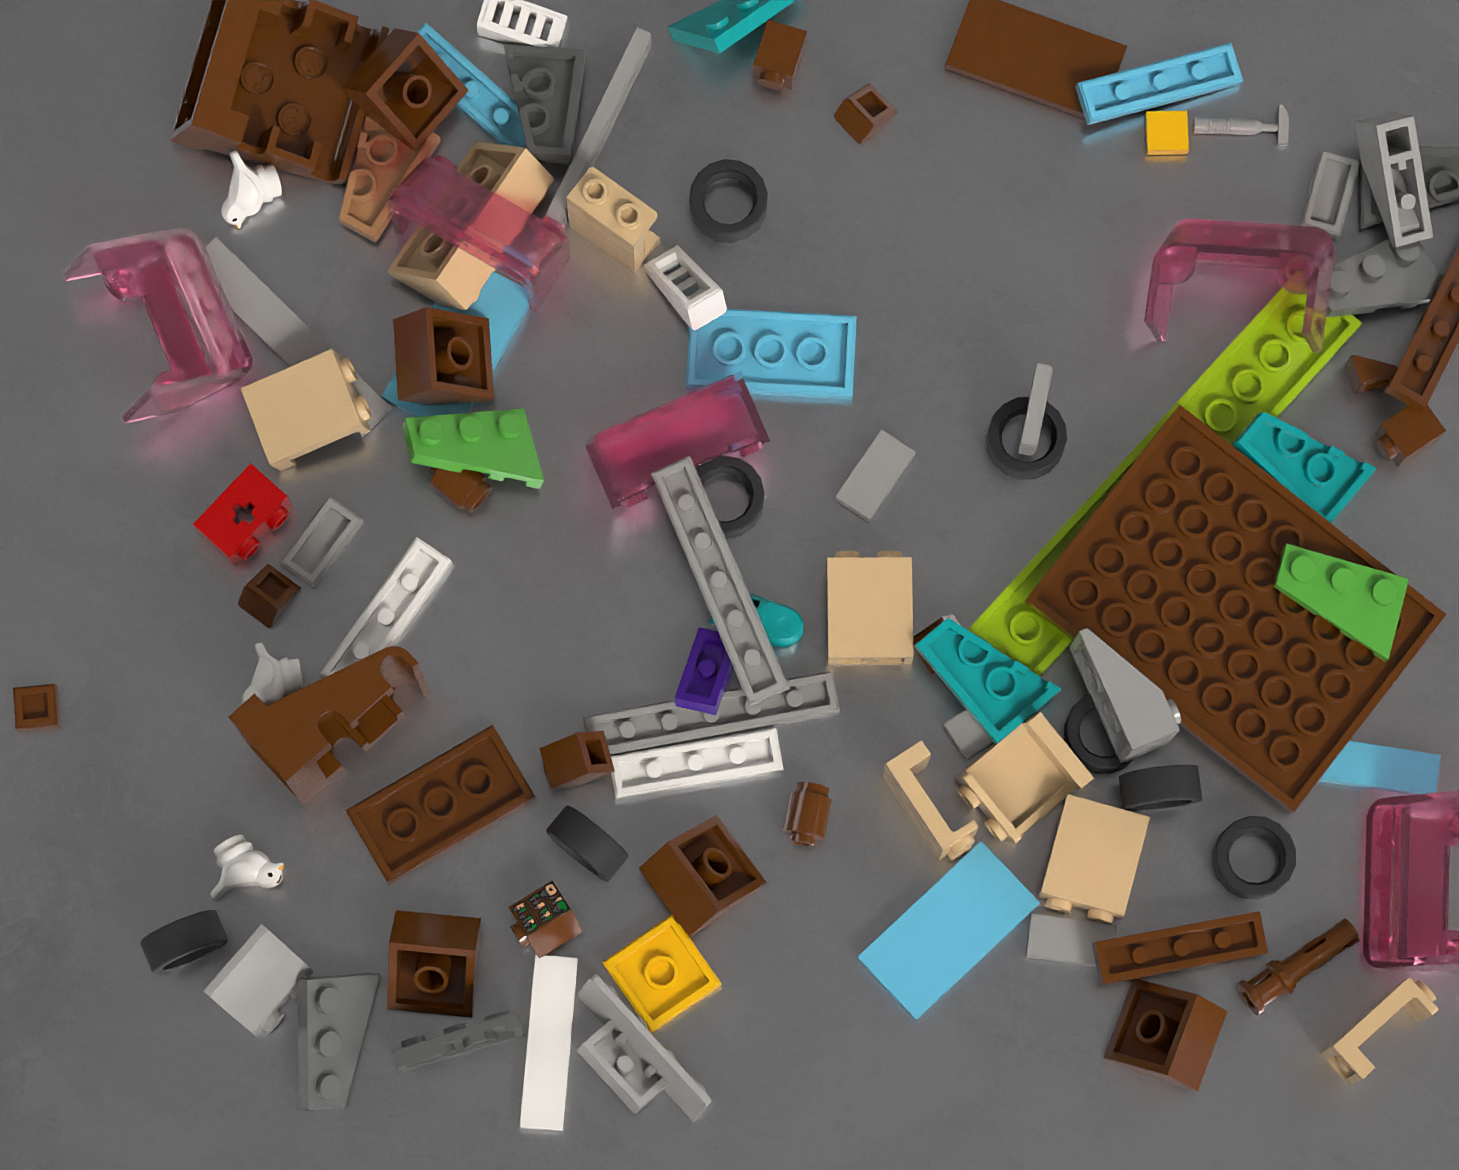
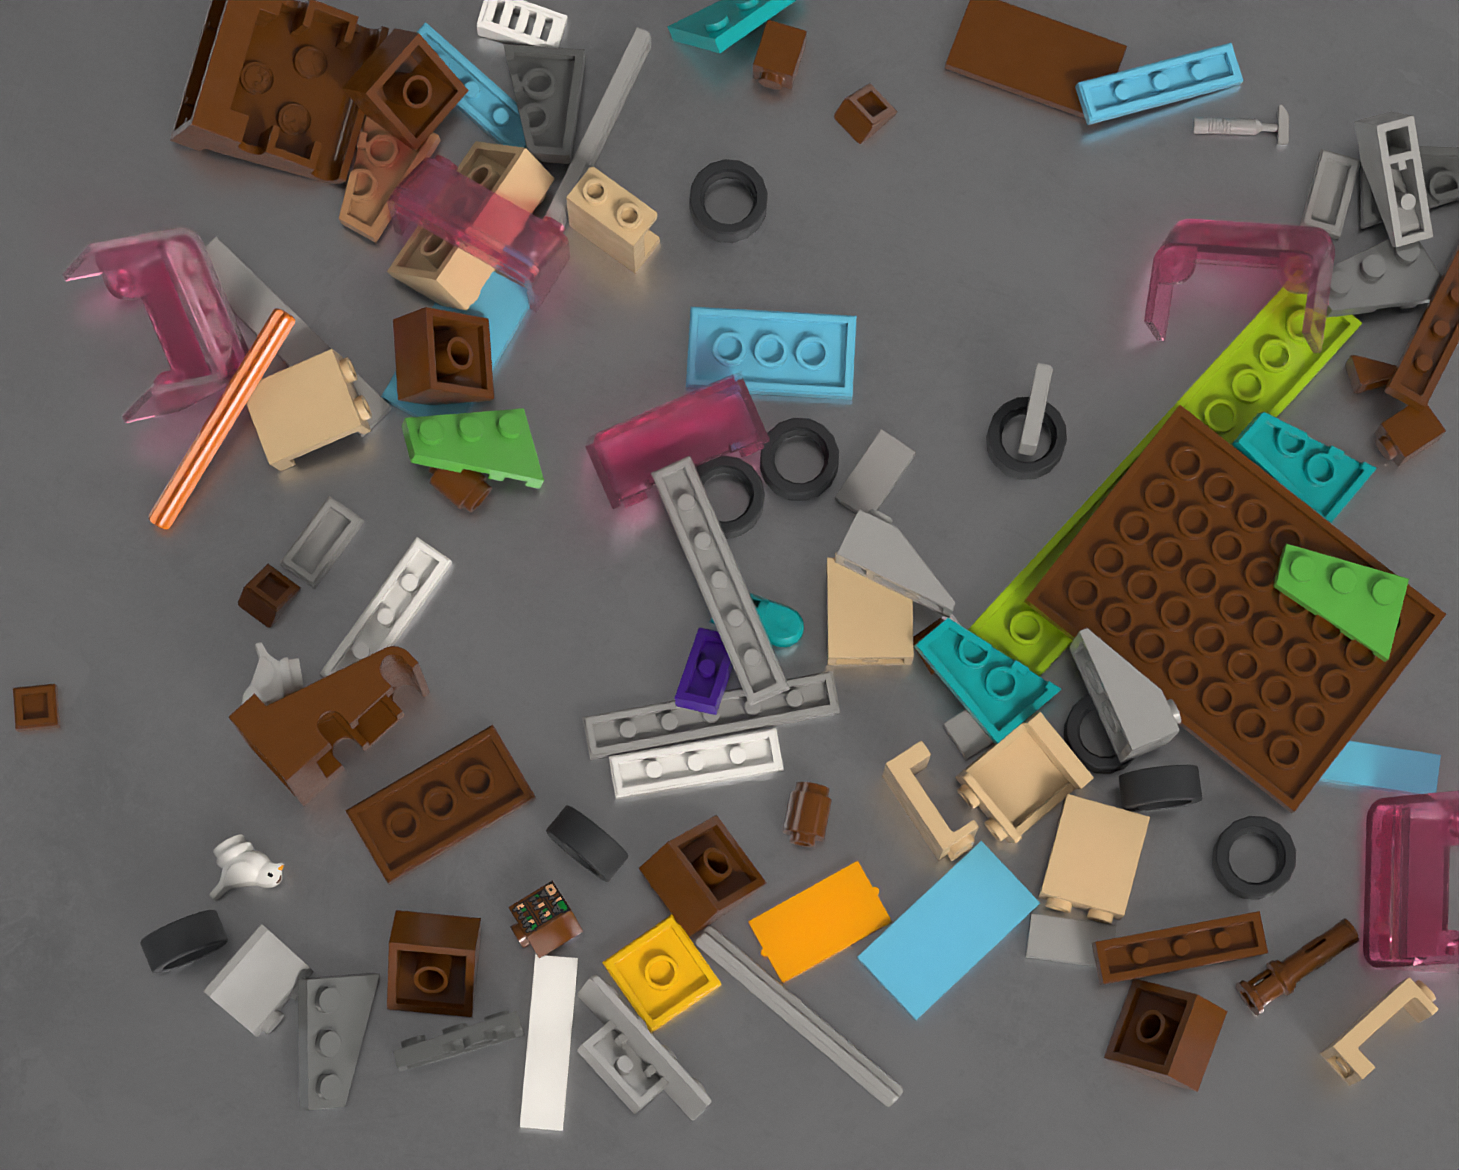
(221, 418): none -> orange axle
(247, 493): red brick -> none
(249, 190): white animal -> none
(576, 759): reddish brown brick -> none
(700, 306): white slope -> none
(799, 1016): none -> light grey axle
(812, 430): none -> black tyre
(820, 922): none -> light orange piece
(886, 557): none -> light grey slope
(1166, 132): yellow tile -> none

